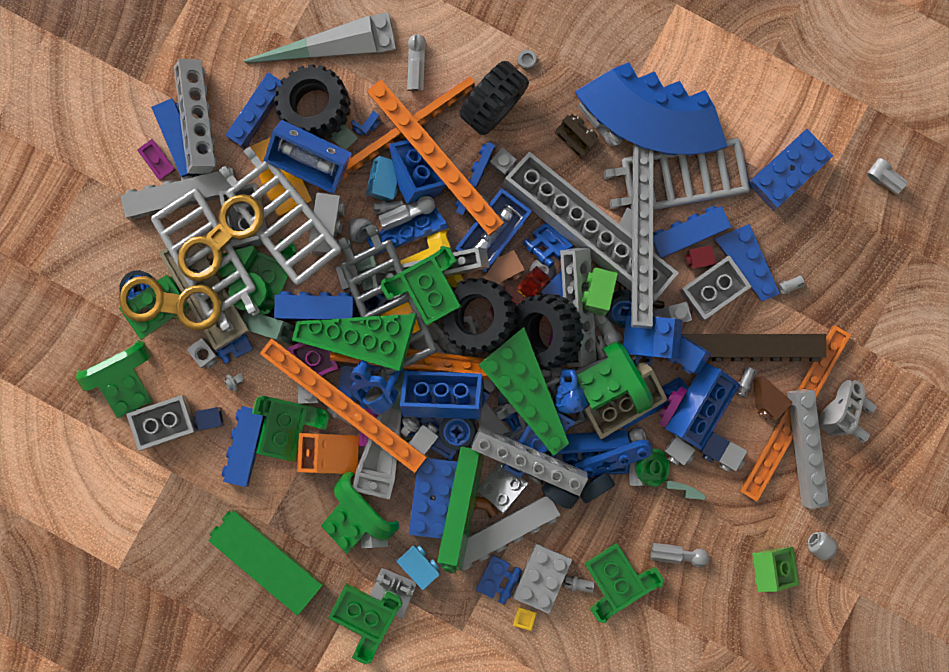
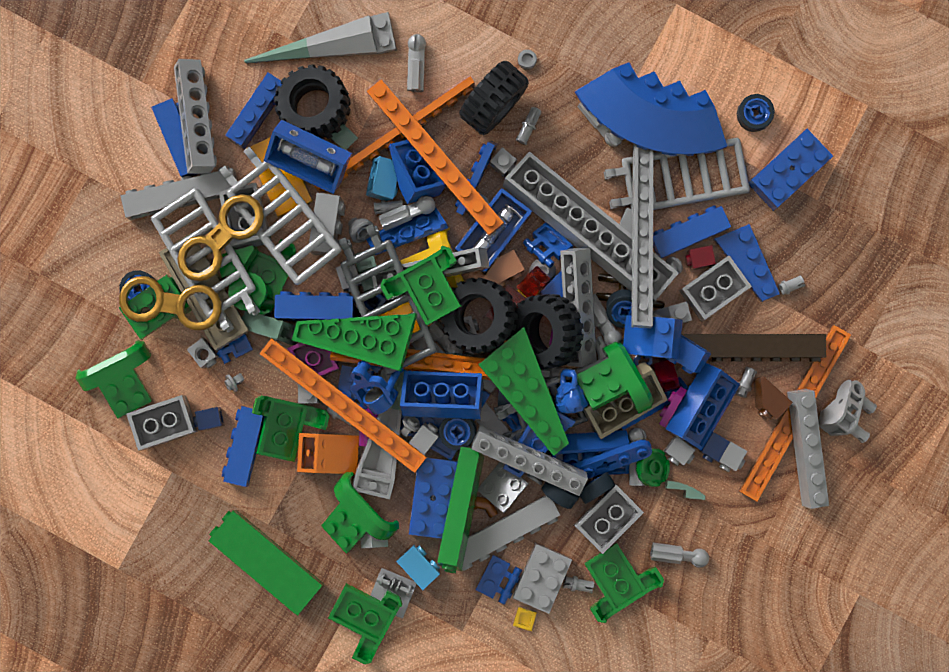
(156, 160): magenta plate -> none
(370, 124): blue bracket -> none
(528, 125): none -> light grey axle
(585, 140): dark brown brick -> none
(600, 291): bright green slope -> none
(608, 518): none -> light grey brick
(666, 375): none -> dark red brick
(675, 263): none -> light grey plate
(758, 122): none -> wheel
(775, 569): bright green slope -> none
(822, 546): light grey head -> none
(883, 174): light grey piece -> none

